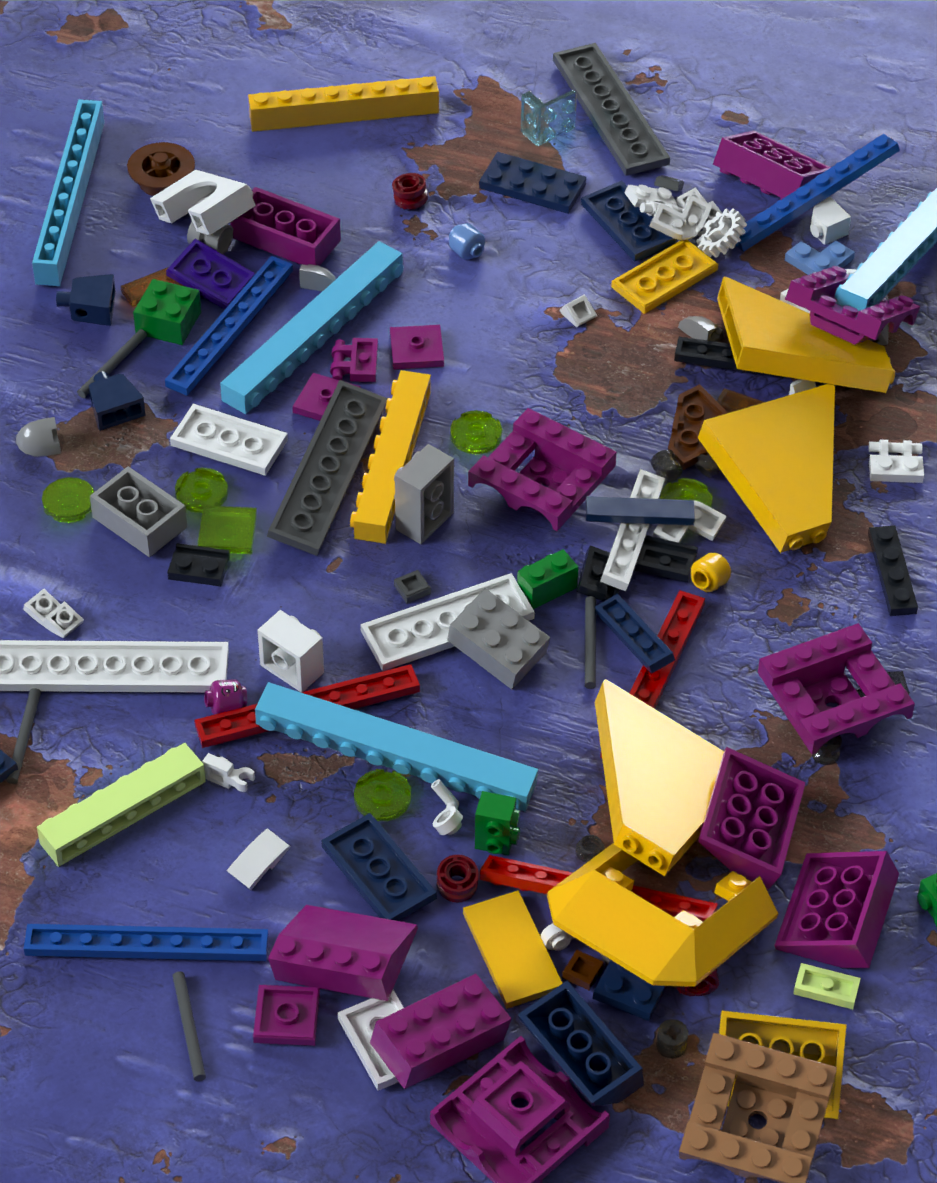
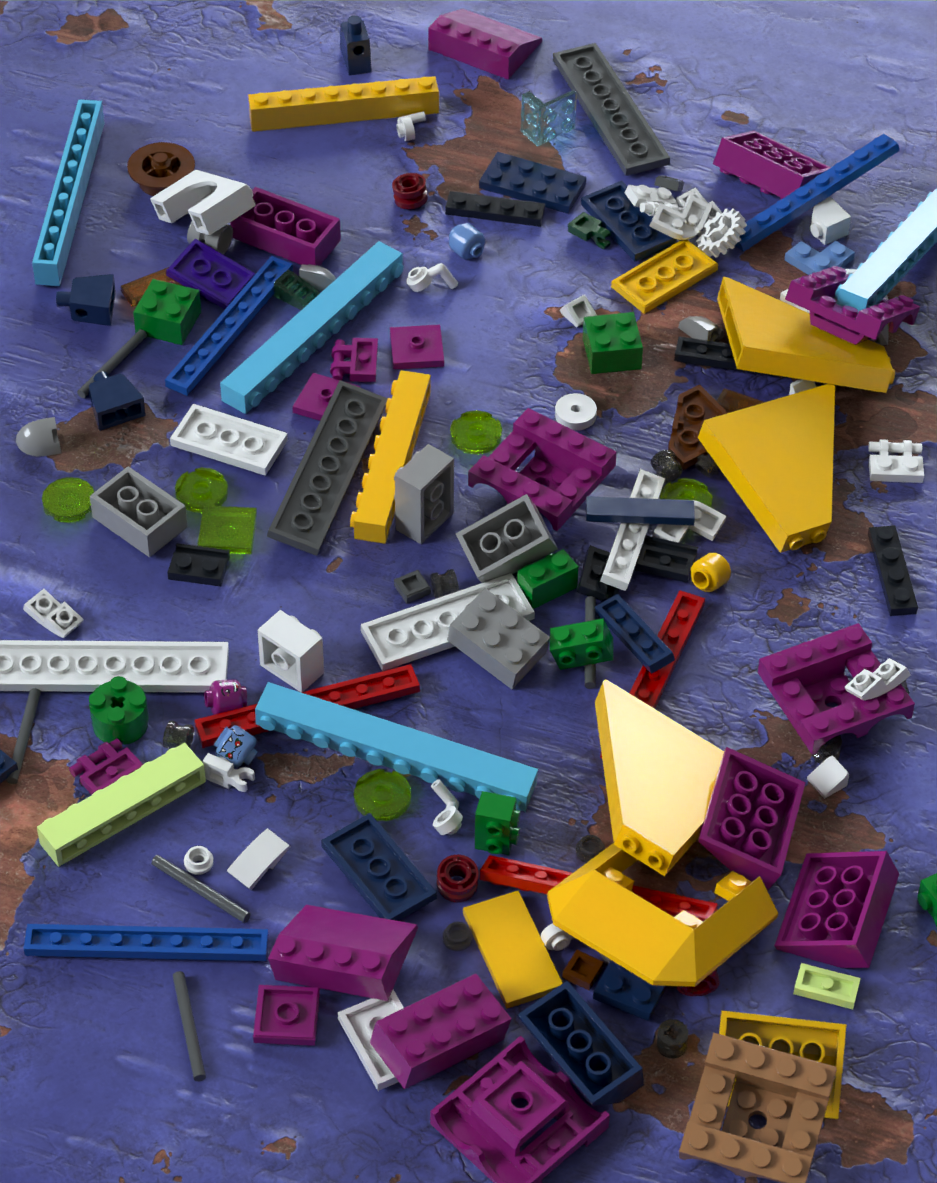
(108, 771): none -> magenta plate
(119, 711): none -> green brick
(177, 735): none -> clear smoke wheel
(196, 854): none -> white plate
(201, 889): none -> dark grey bar
(236, 746): none -> medium blue head
(290, 282): none -> clear green slope
(354, 35): none -> dark blue torso
(405, 125): none -> white plate
(421, 277): none -> white plate
(444, 583): none -> clear smoke wheel
(457, 936): none -> clear smoke plate
(481, 42): none -> magenta slope
(495, 208): none -> black plate
(506, 540): none -> light grey brick
(575, 411): none -> white piece
(581, 644): none -> green brick
(588, 227): none -> dark green plate
(612, 343): none -> green brick
(829, 777): none -> white slope
(871, 685): none -> white slope

